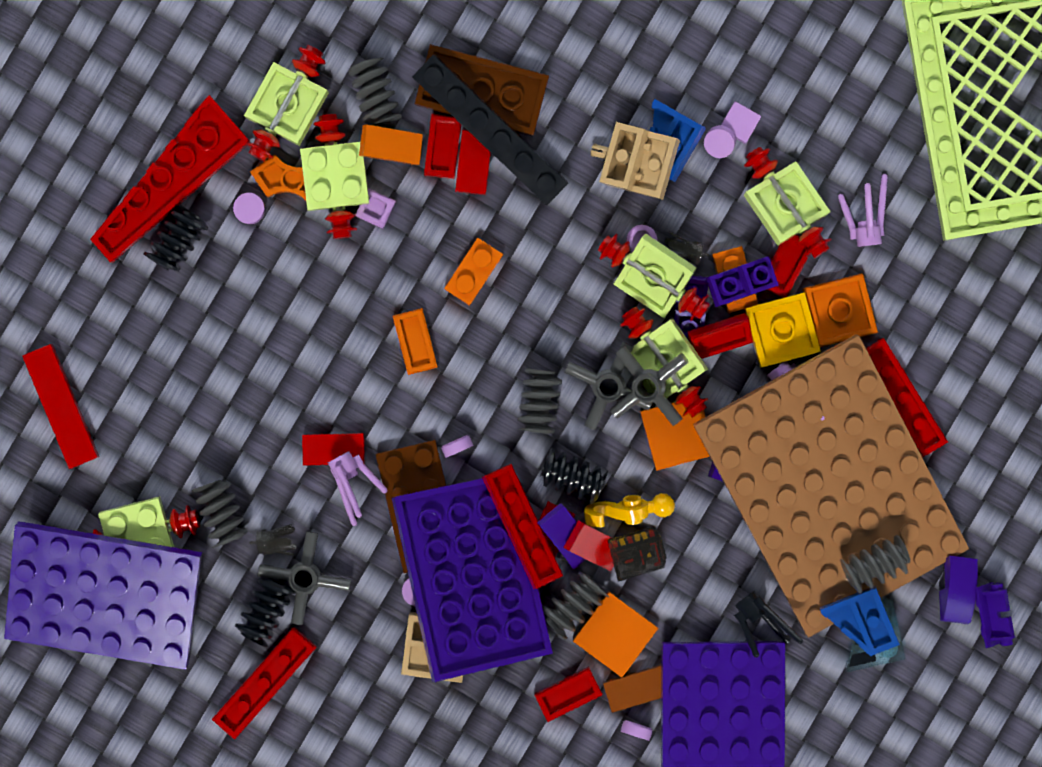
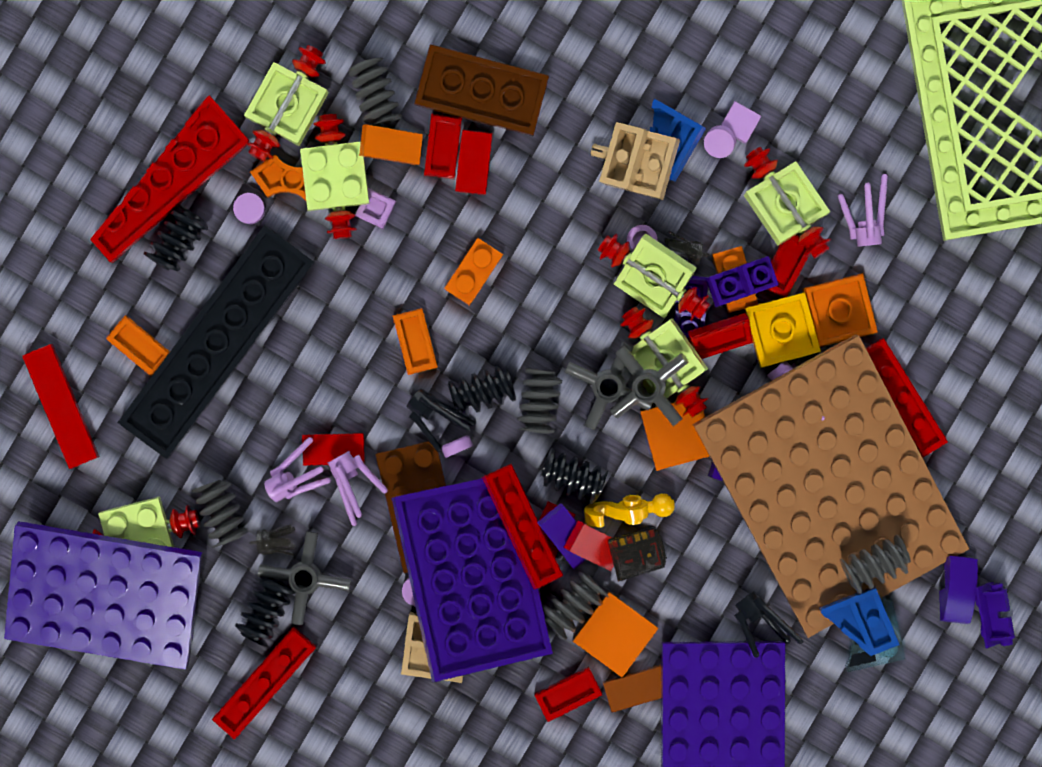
(138, 345): none -> orange tile
(216, 342): none -> black plate
(285, 485): none -> lavender plant
(426, 405): none -> black plant
(482, 391): none -> black piece
(490, 129): black plate -> none
(636, 730): lavender tile -> none

